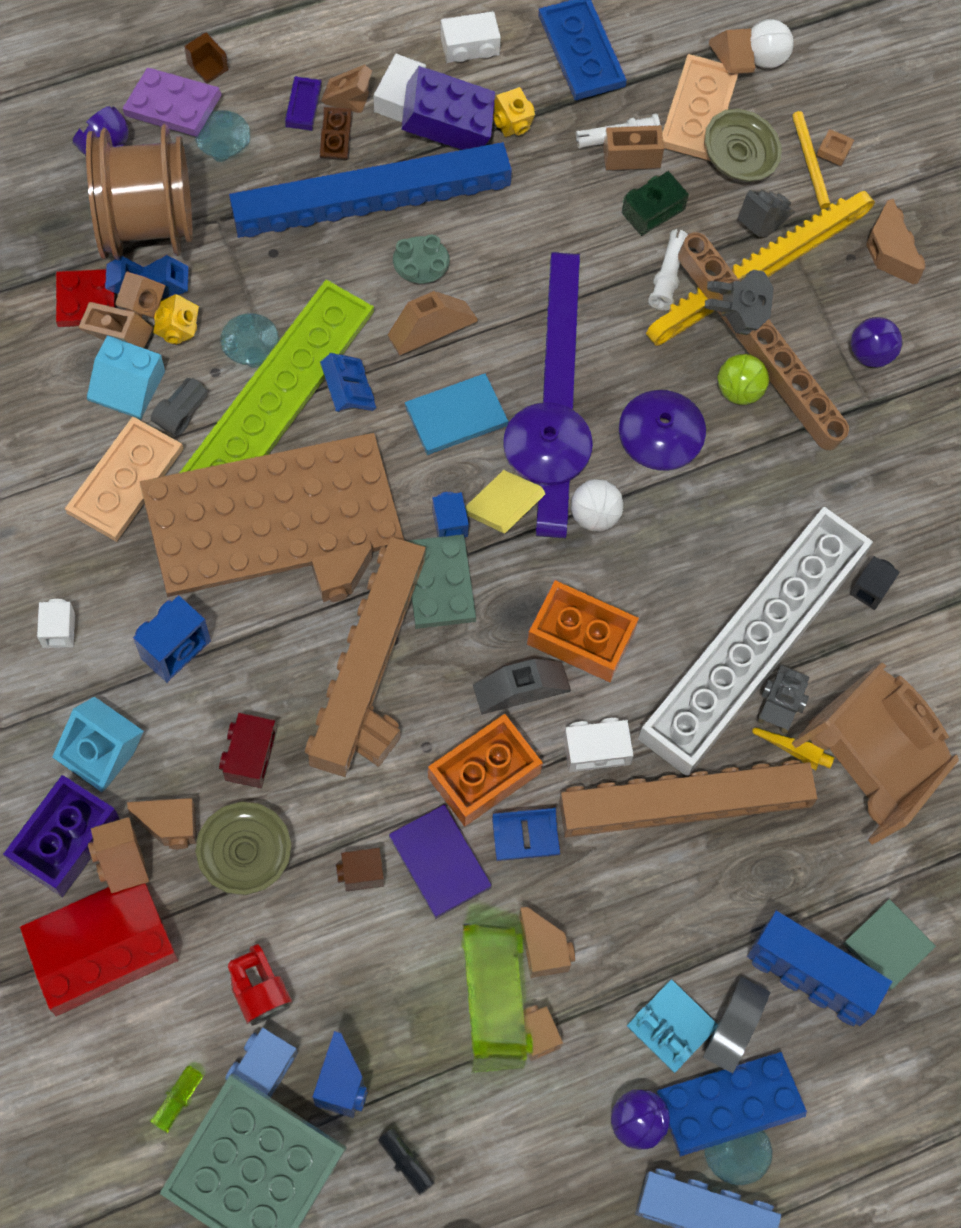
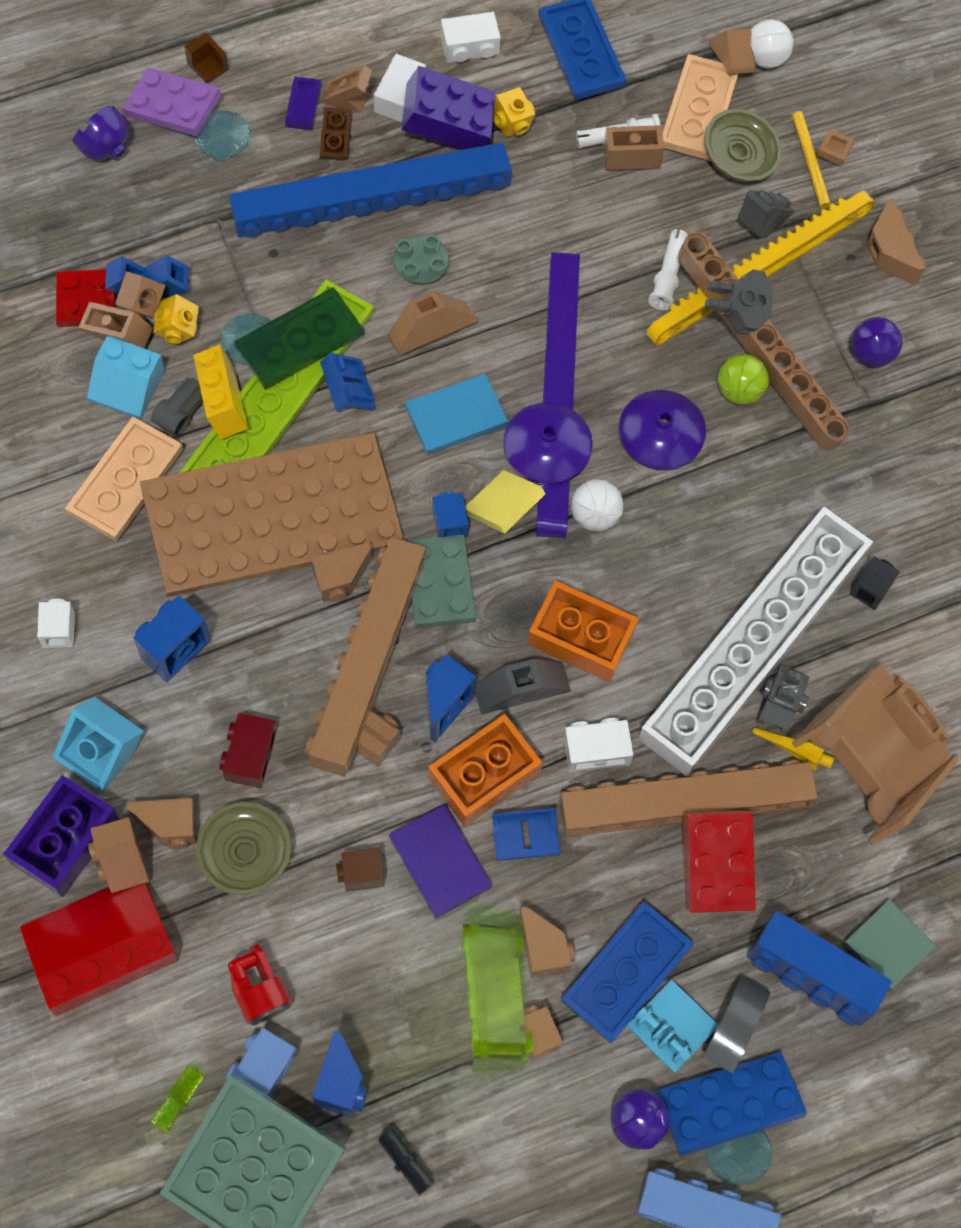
(138, 192): medium nougat wheel -> none
(220, 392): none -> yellow brick
(299, 338): none -> clear green tile
(447, 694): none -> blue slope
(627, 972): none -> blue plate
(654, 203): clear green brick -> none
(719, 861): none -> red brick

